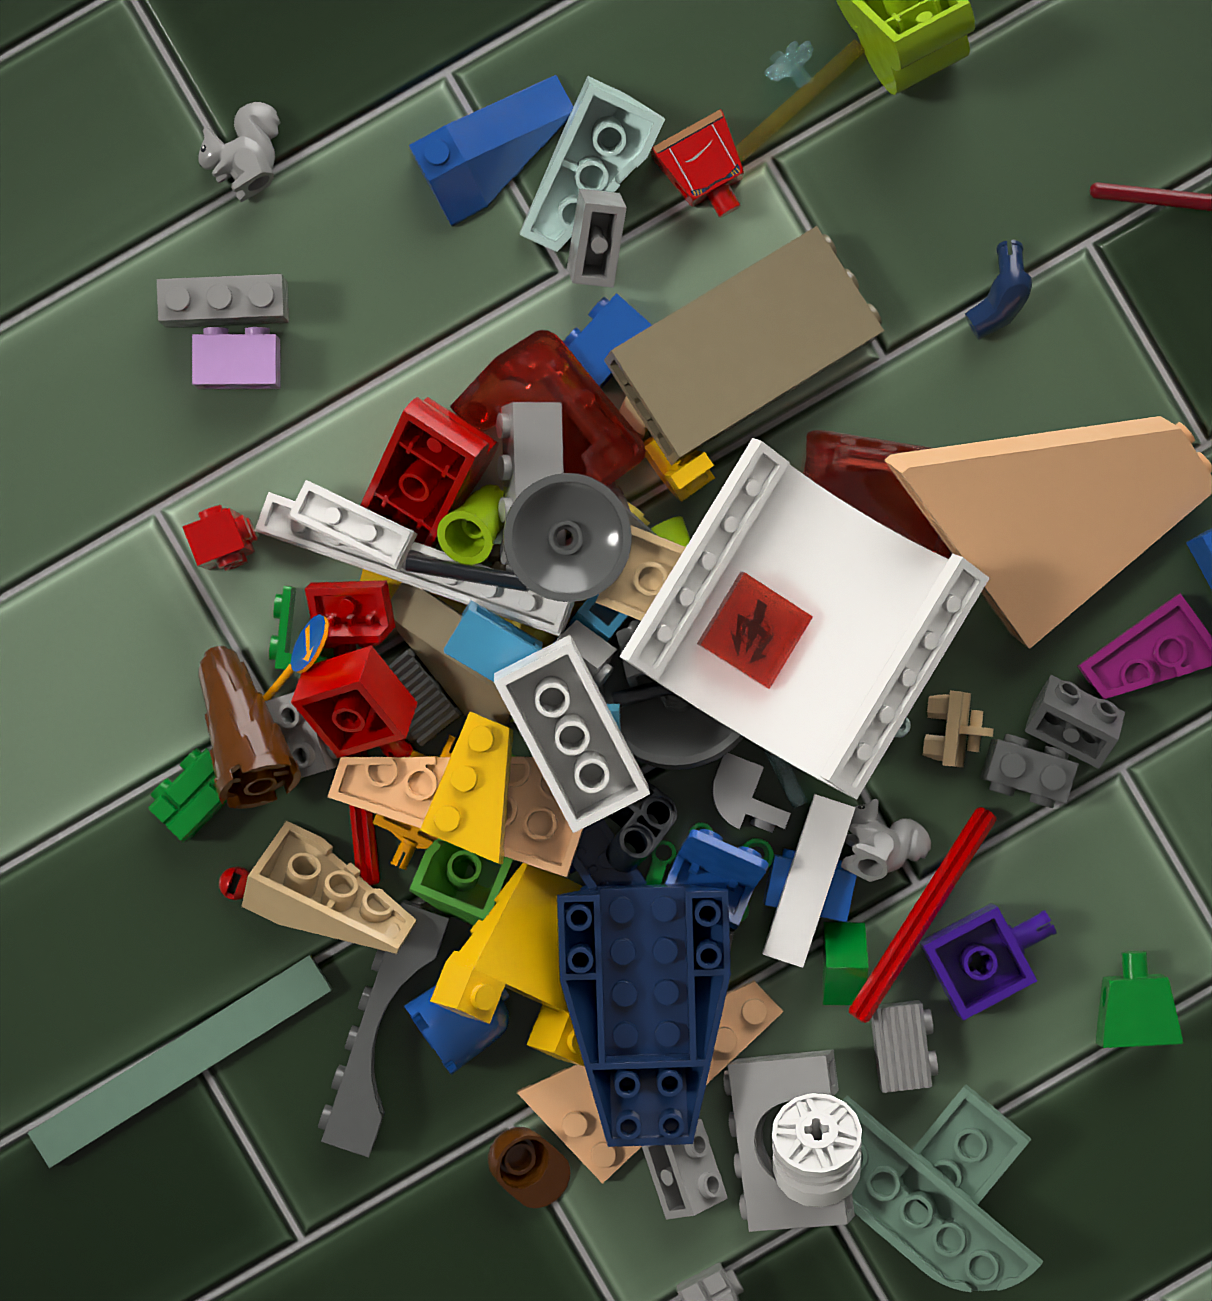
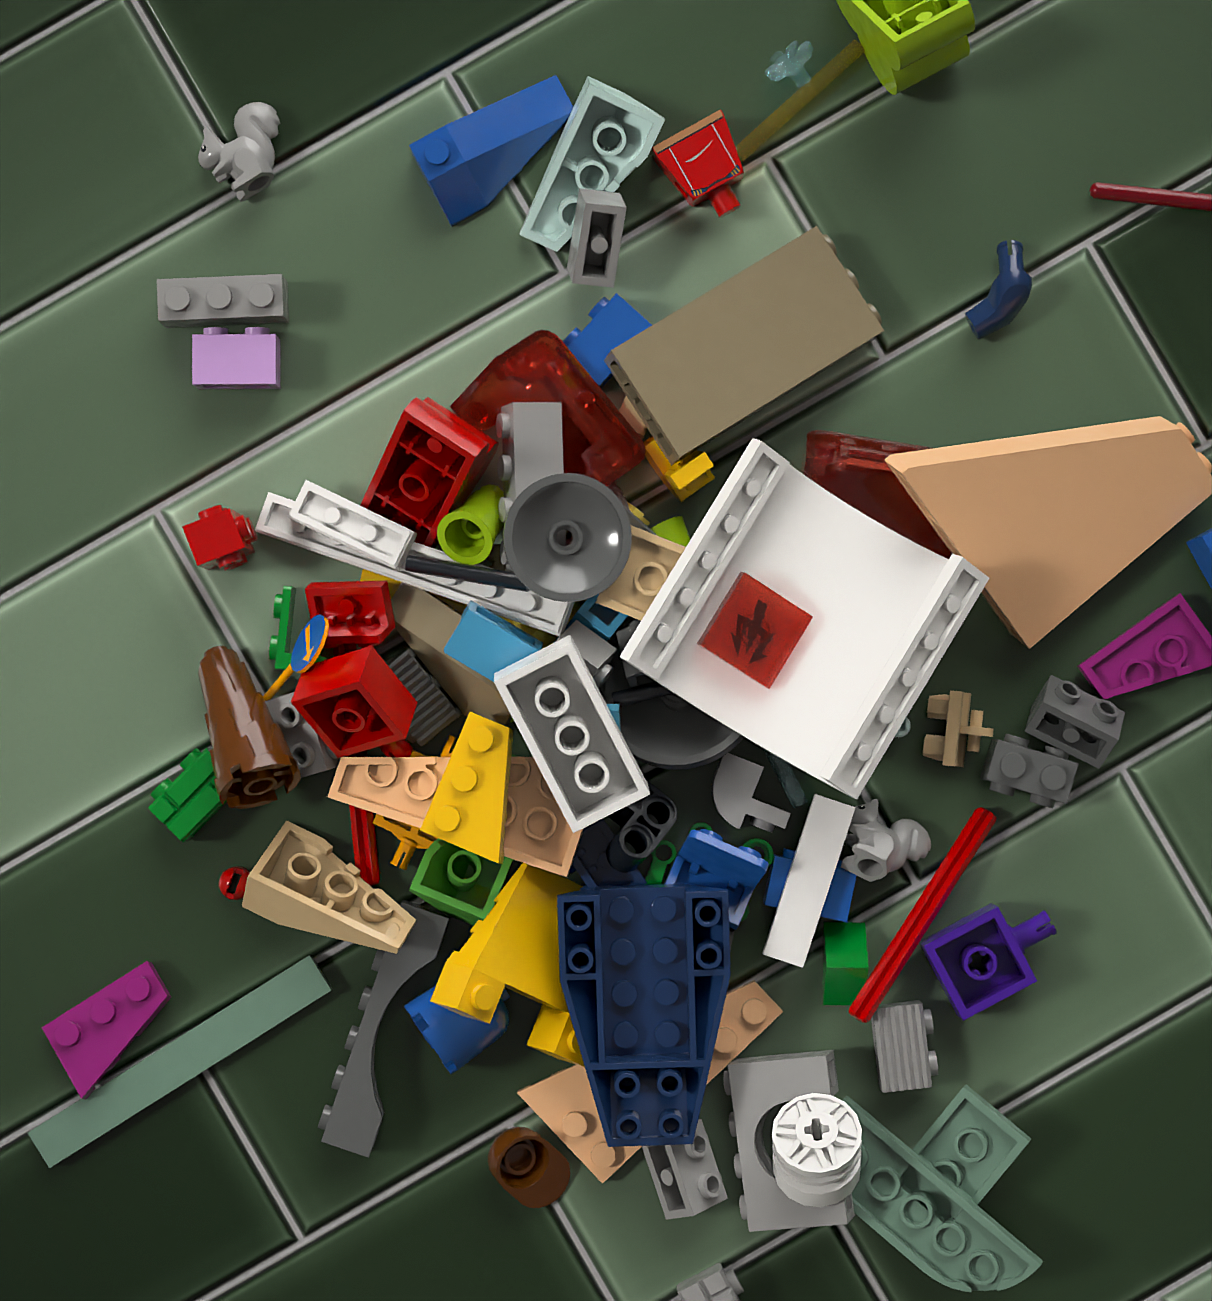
(104, 1025): none -> magenta wing
(1137, 1007): green torso -> none

